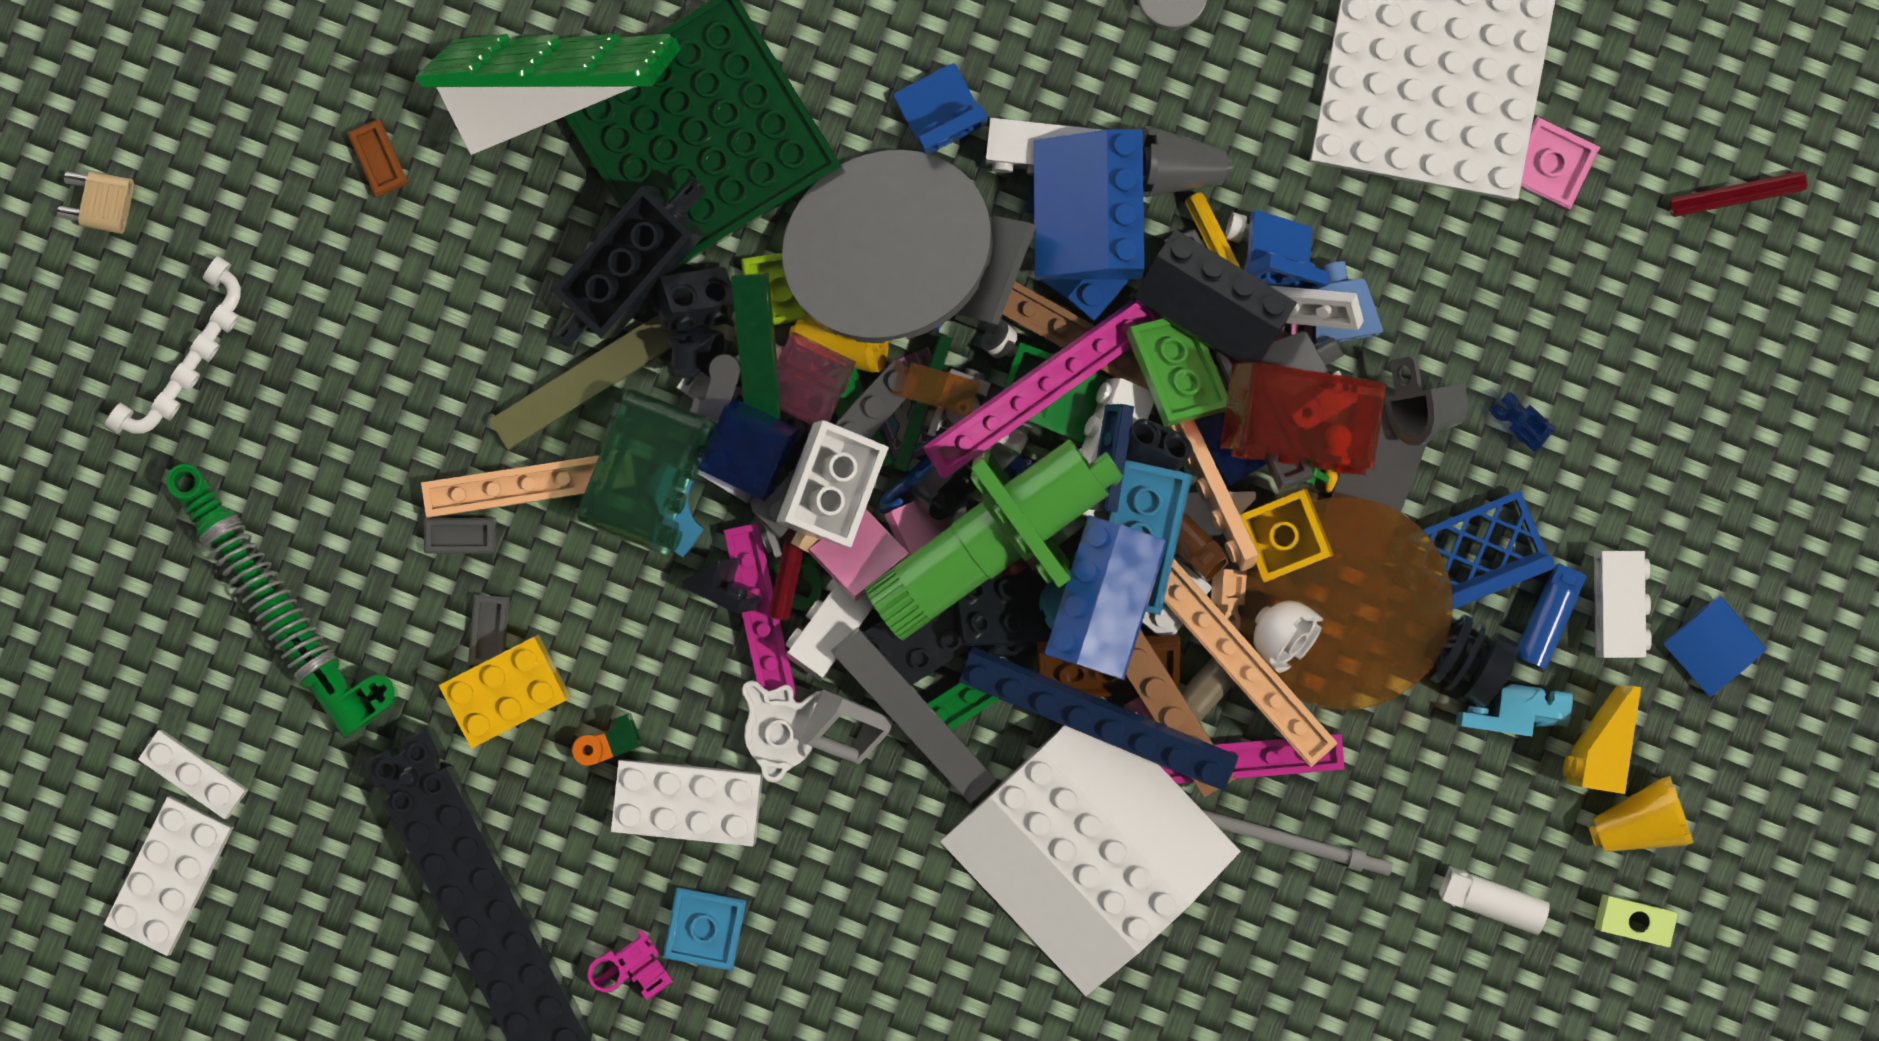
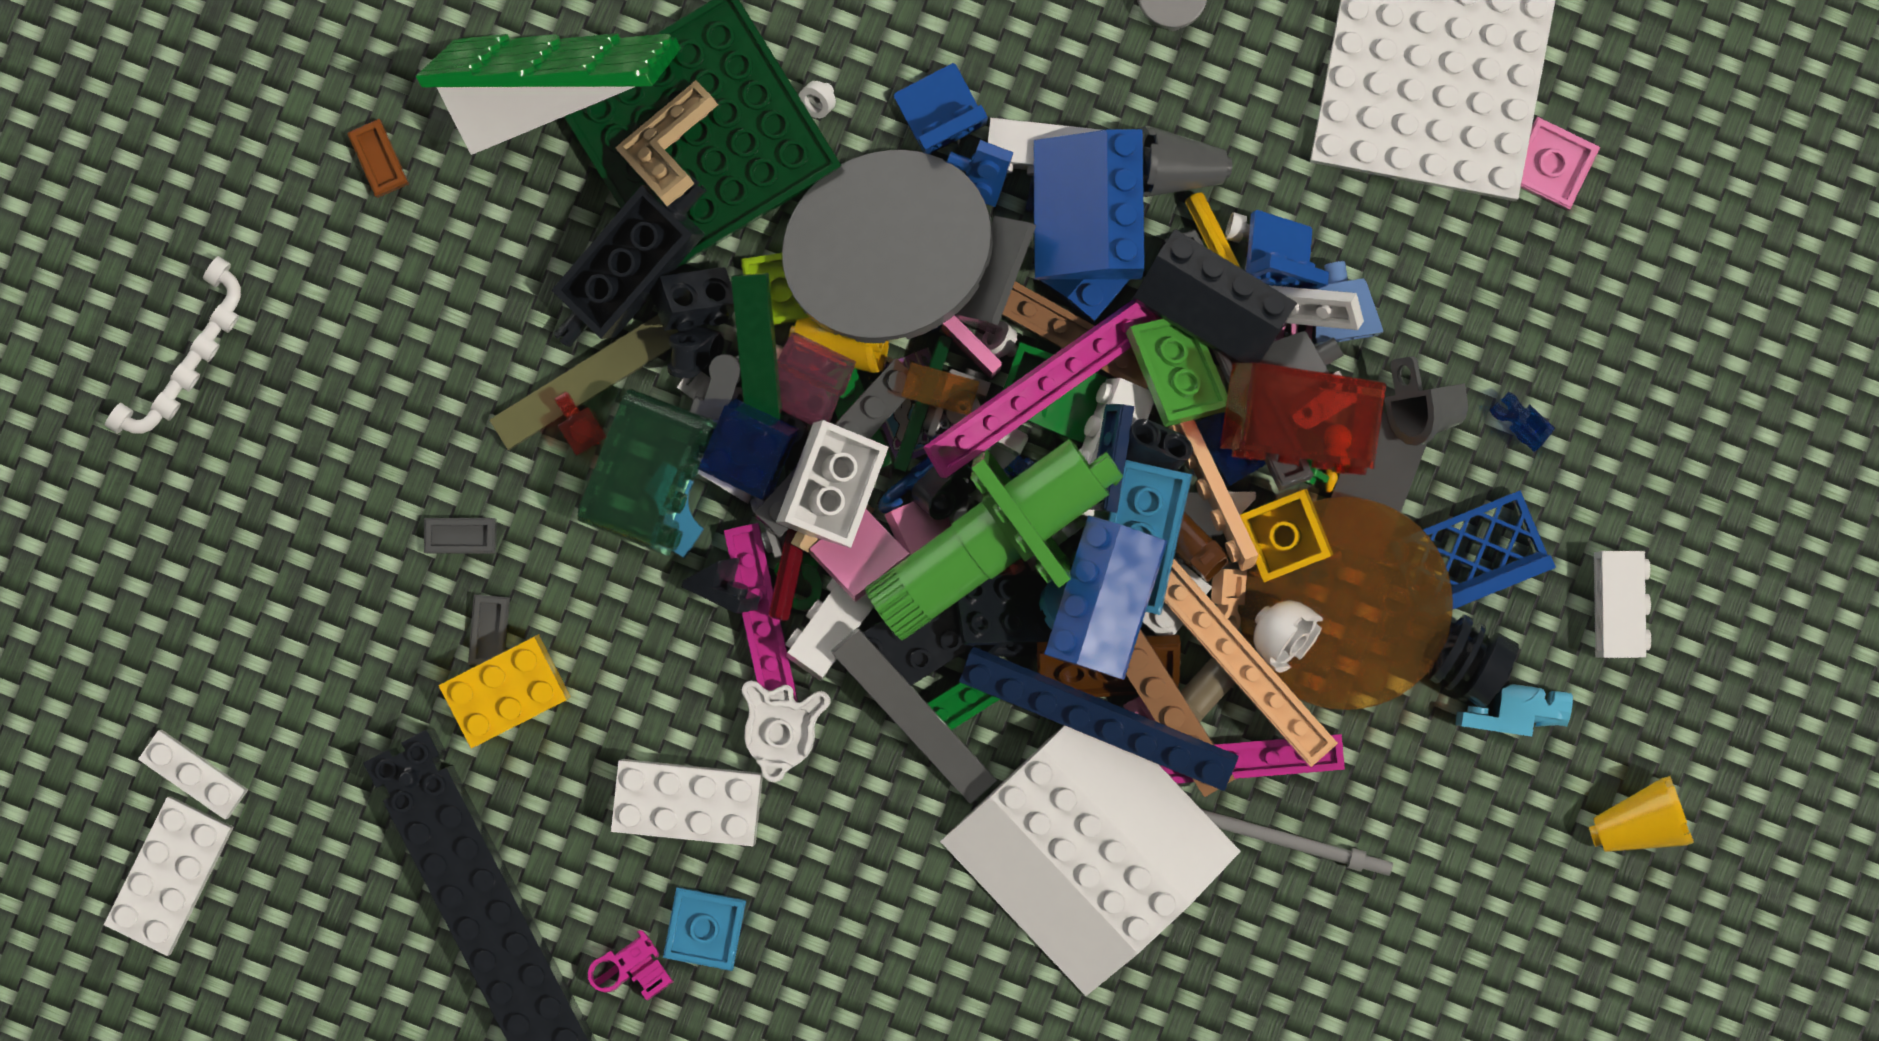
(103, 202): tan piece -> none
(276, 609): green piece -> none
(507, 487): light nougat plate -> none
(582, 427): none -> clear red brick
(597, 748): leg -> none
(646, 146): none -> tan plate
(818, 98): none -> white tile
(828, 710): light grey tile -> none
(972, 347): none -> bright pink tile
(985, 169): none -> blue plate
(1494, 900): white piece -> none
(1550, 616): blue piece -> none
(1604, 749): yellow slope -> none
(1615, 914): yellowish green piece -> none
(1715, 646): blue slope -> none
(1738, 194): dark red axle -> none

